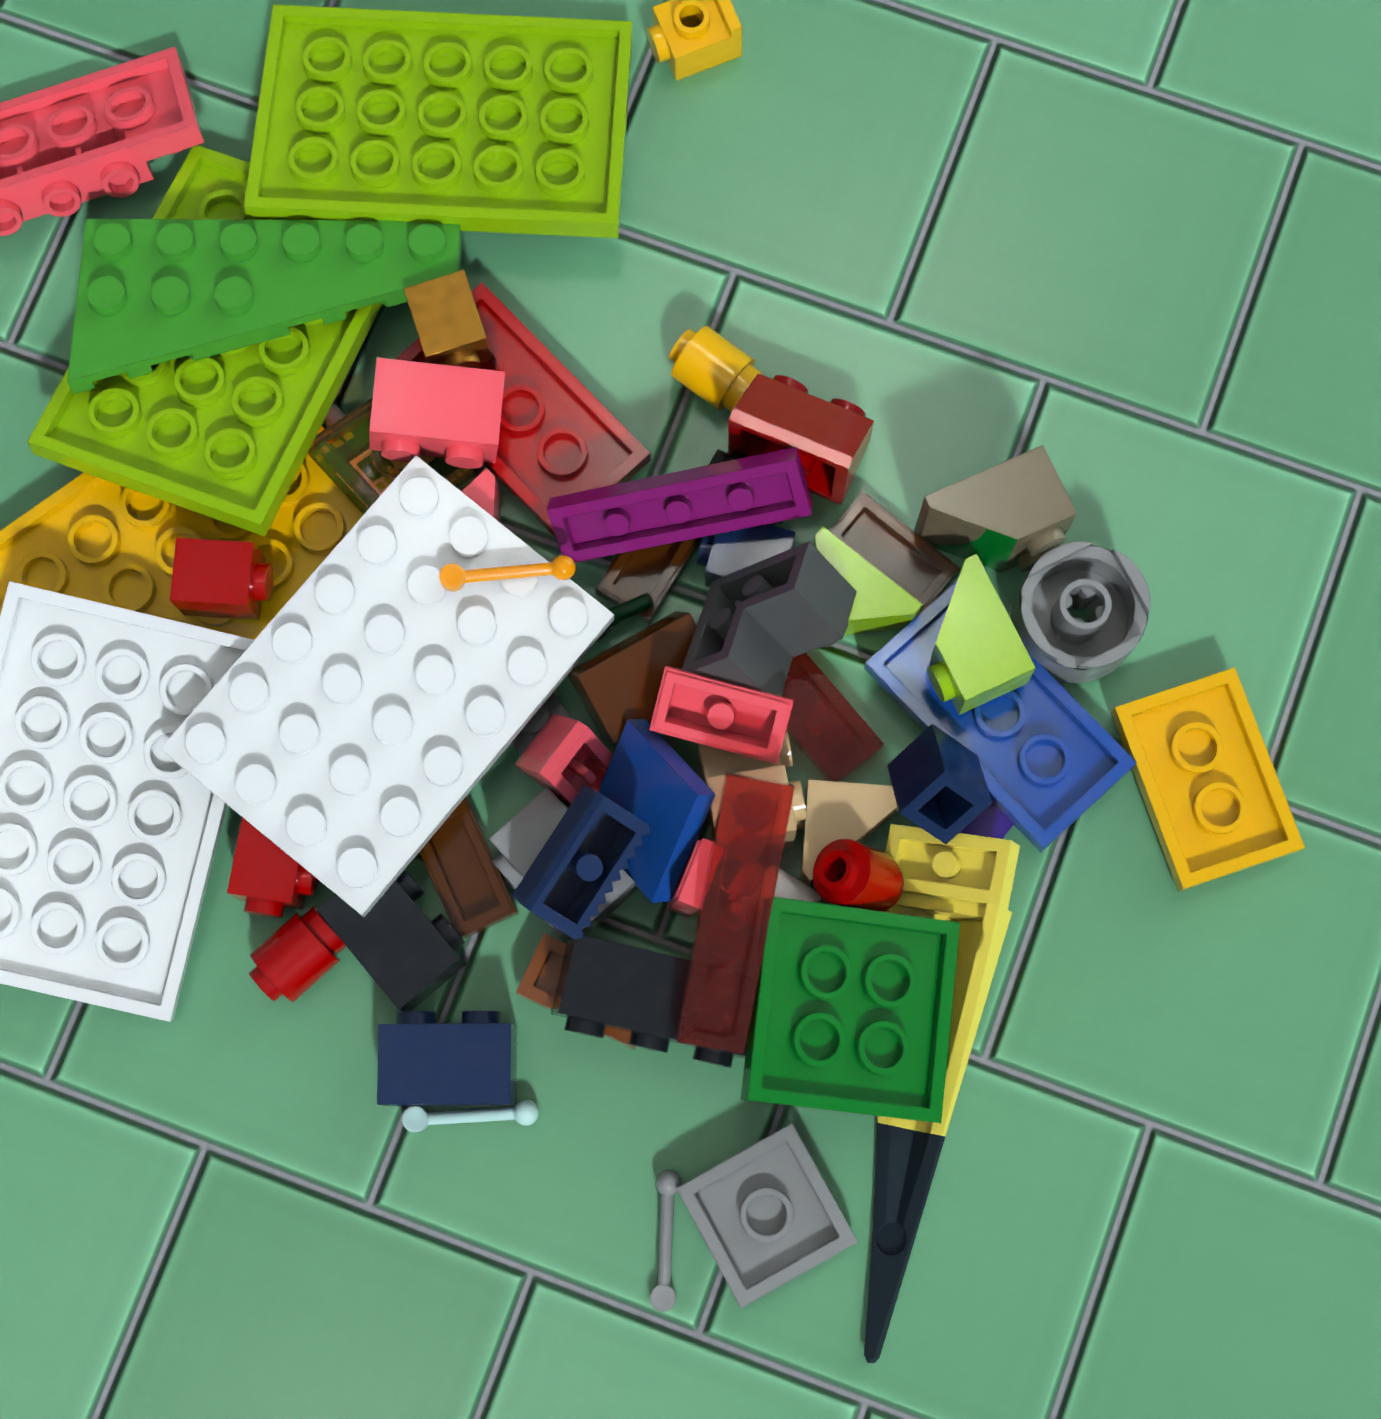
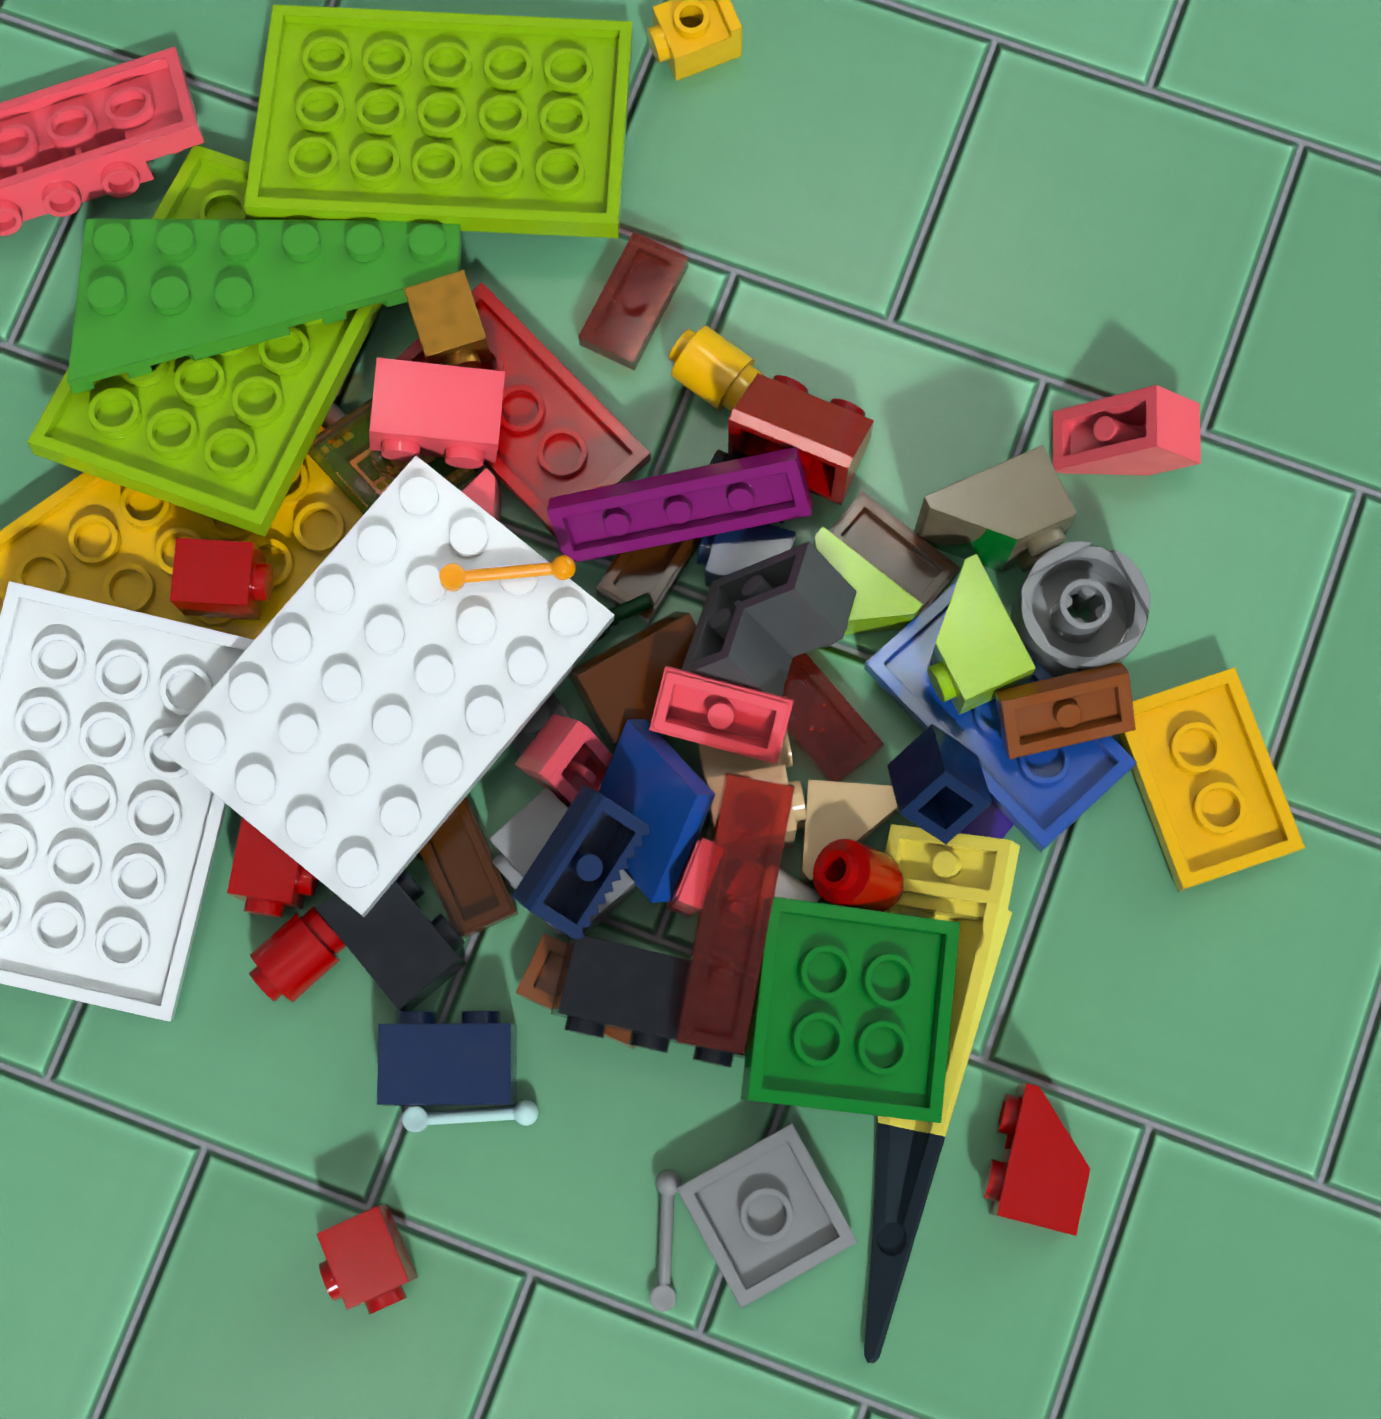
(366, 1260): none -> red brick
(633, 301): none -> clear red plate
(1040, 1168): none -> red slope
(1065, 710): none -> dark orange plate
(1128, 434): none -> coral slope

